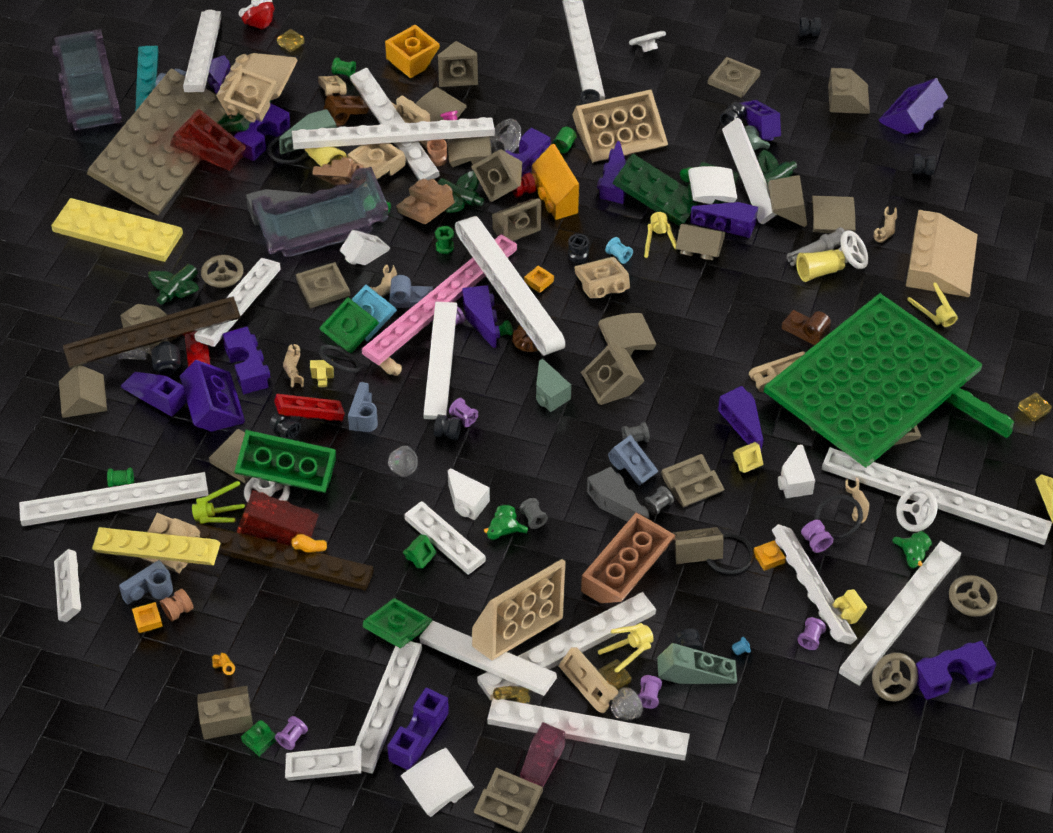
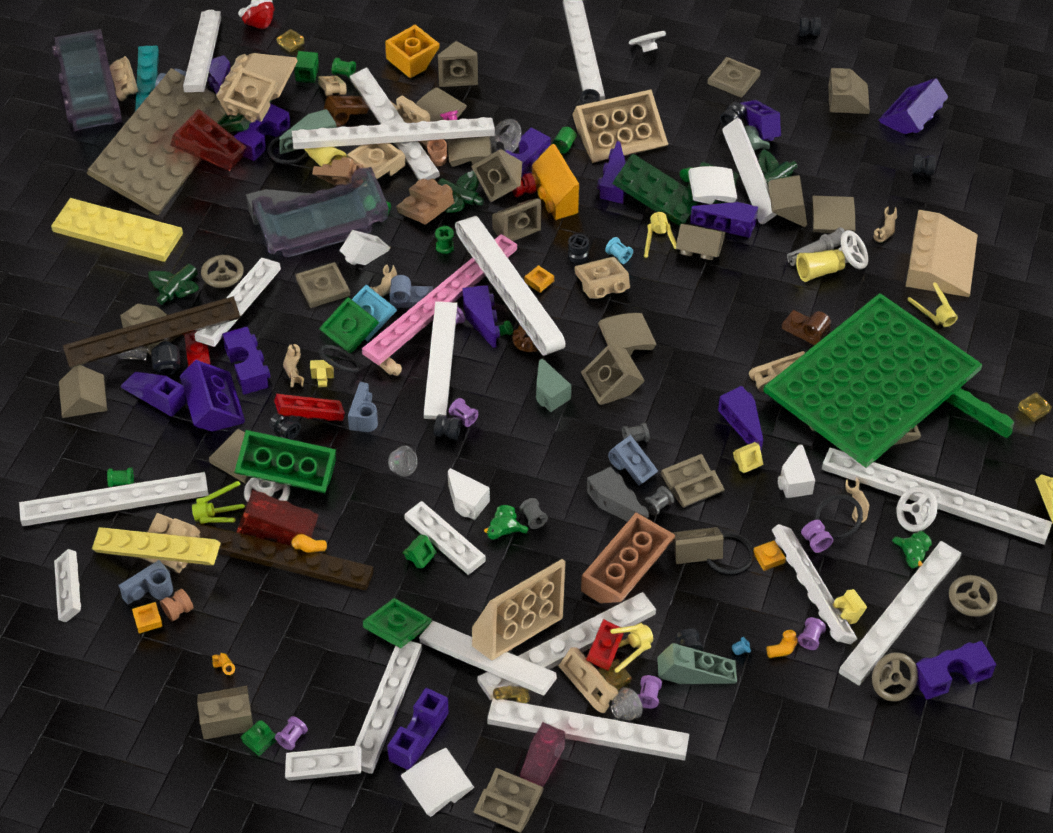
(123, 78): none -> tan plate
(306, 67): none -> green brick
(604, 645): none -> red plate
(785, 647): none -> light orange arm

